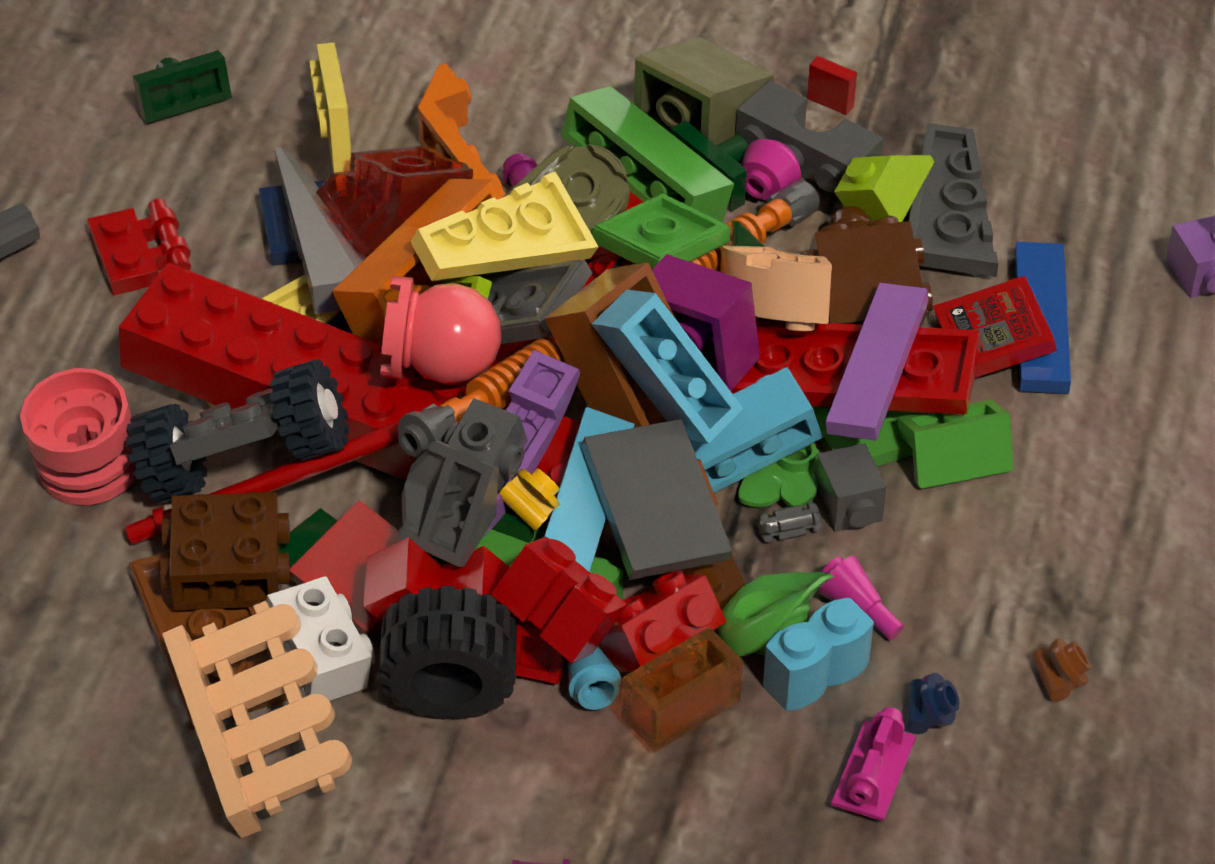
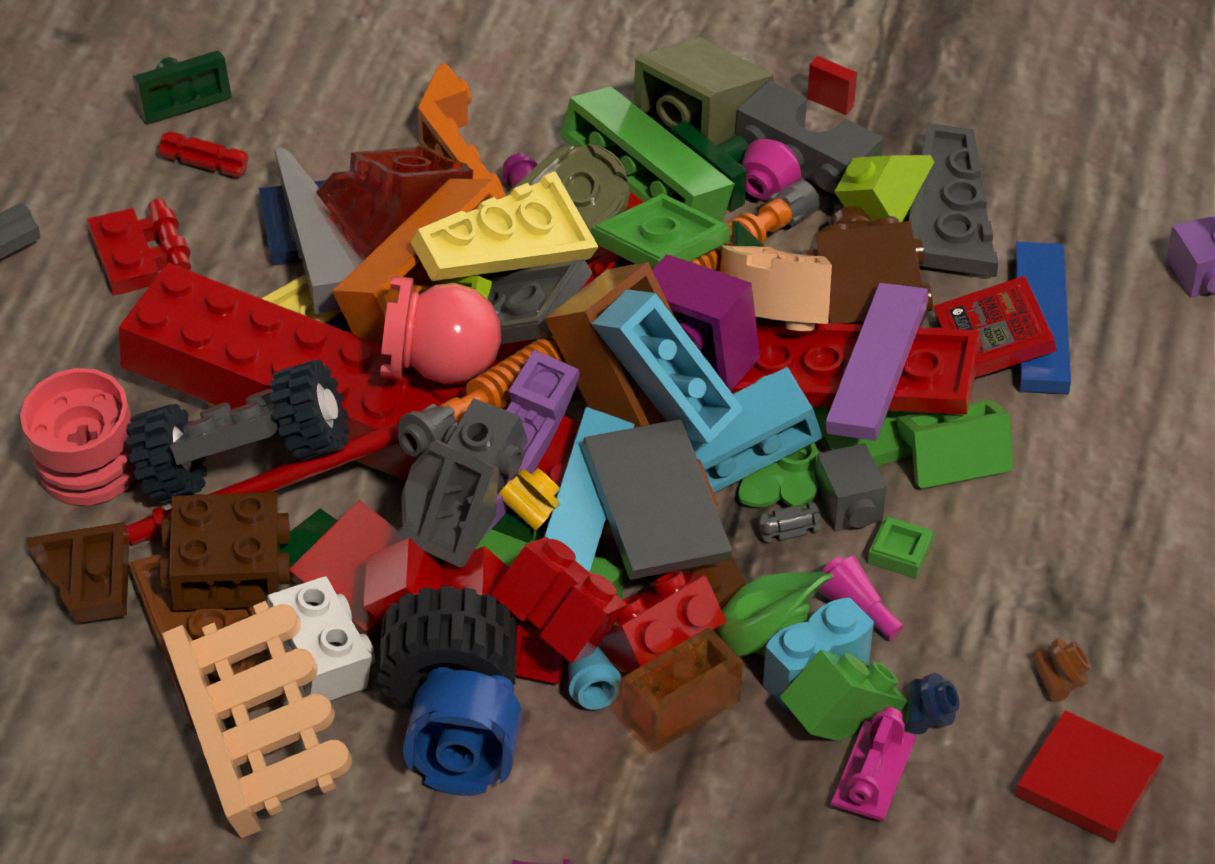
(86, 569): none -> reddish brown wing
(203, 154): none -> red axle
(331, 105): light yellow wing -> none
(463, 730): none -> blue brick
(840, 693): none -> bright green slope
(900, 547): none -> bright green tile
(1089, 776): none -> red tile

